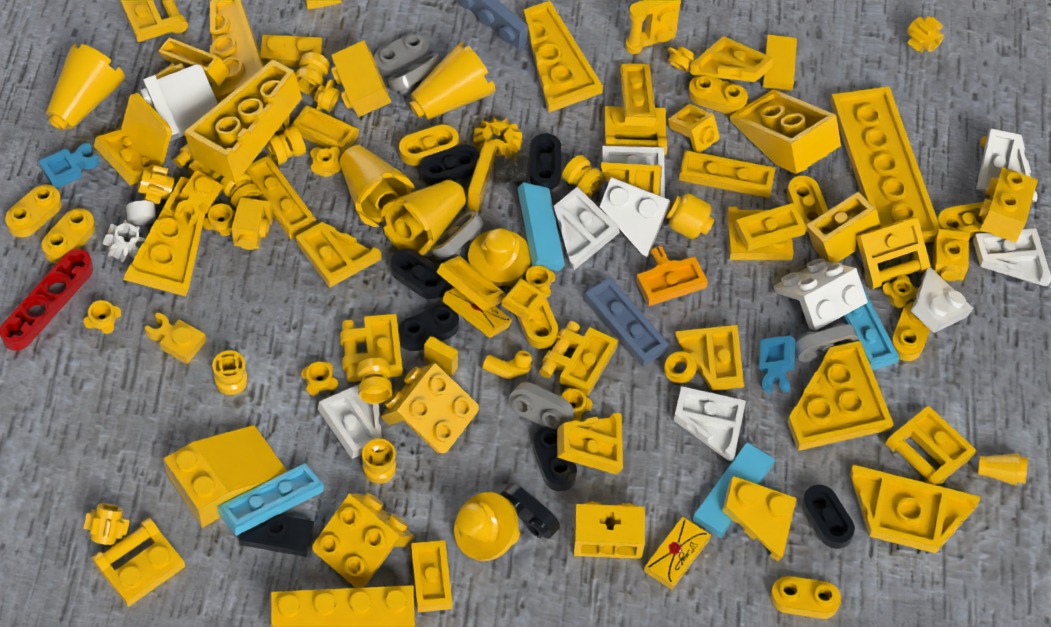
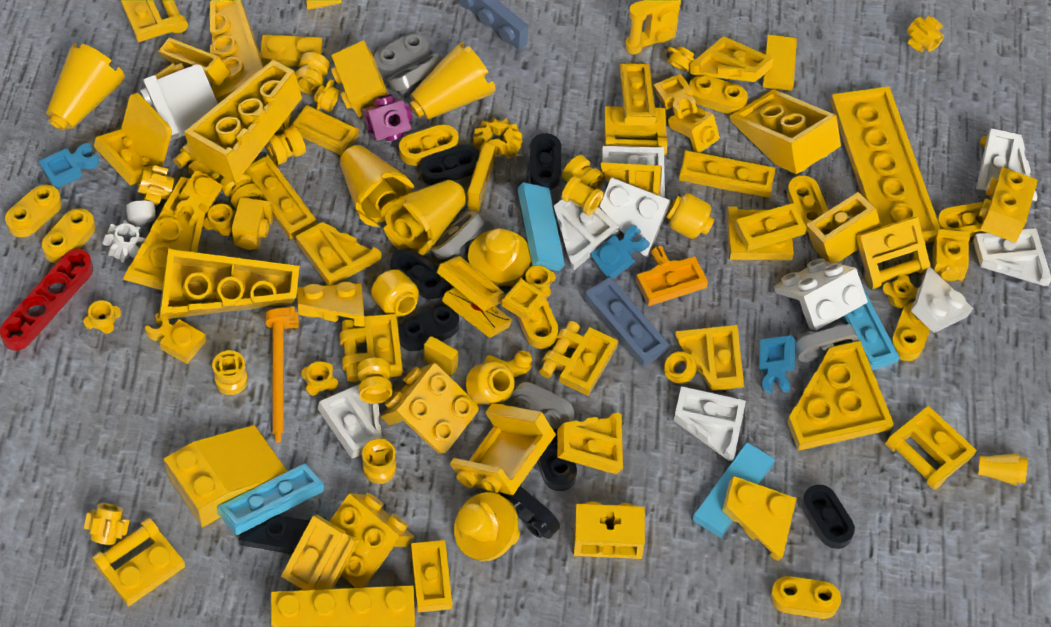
(219, 284): none -> yellow wedge
(278, 320): none -> light orange piece
(319, 556): none -> yellow plate
(325, 168): yellow plate -> none
(332, 301): none -> yellow wing
(387, 118): none -> magenta brick
(395, 293): none -> yellow head
(490, 383): none -> yellow head
(506, 451): none -> yellow panel
(558, 59): yellow wing -> none
(577, 397): yellow plate -> none
(582, 195): none -> yellow bush
(615, 254): none -> dark azure plate
(676, 93): none -> yellow plate
(677, 553): yellow tile -> none
(909, 509): yellow wing -> none

